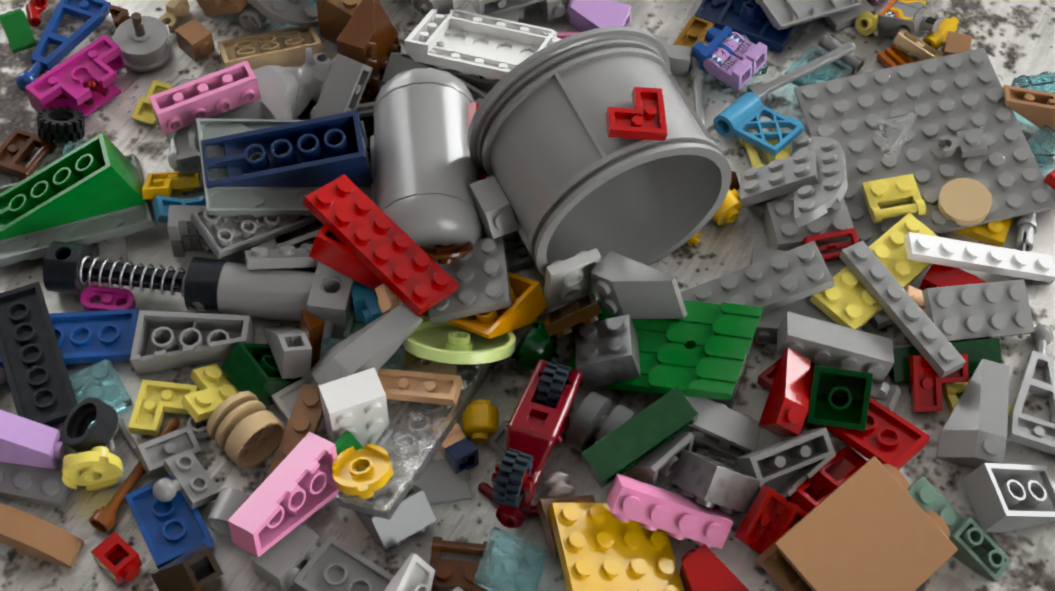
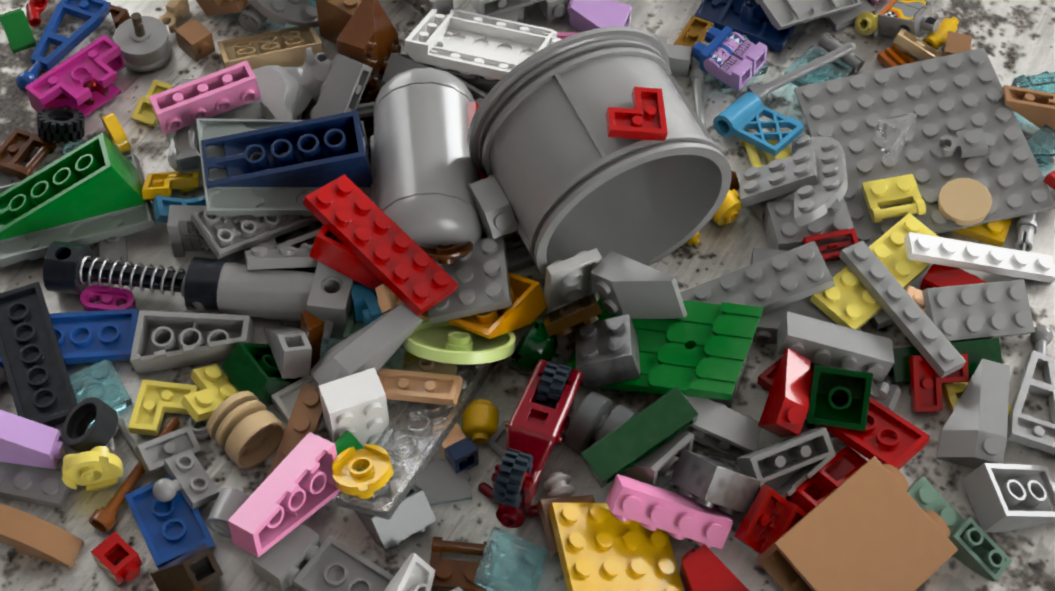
(116, 132): none -> yellow beam

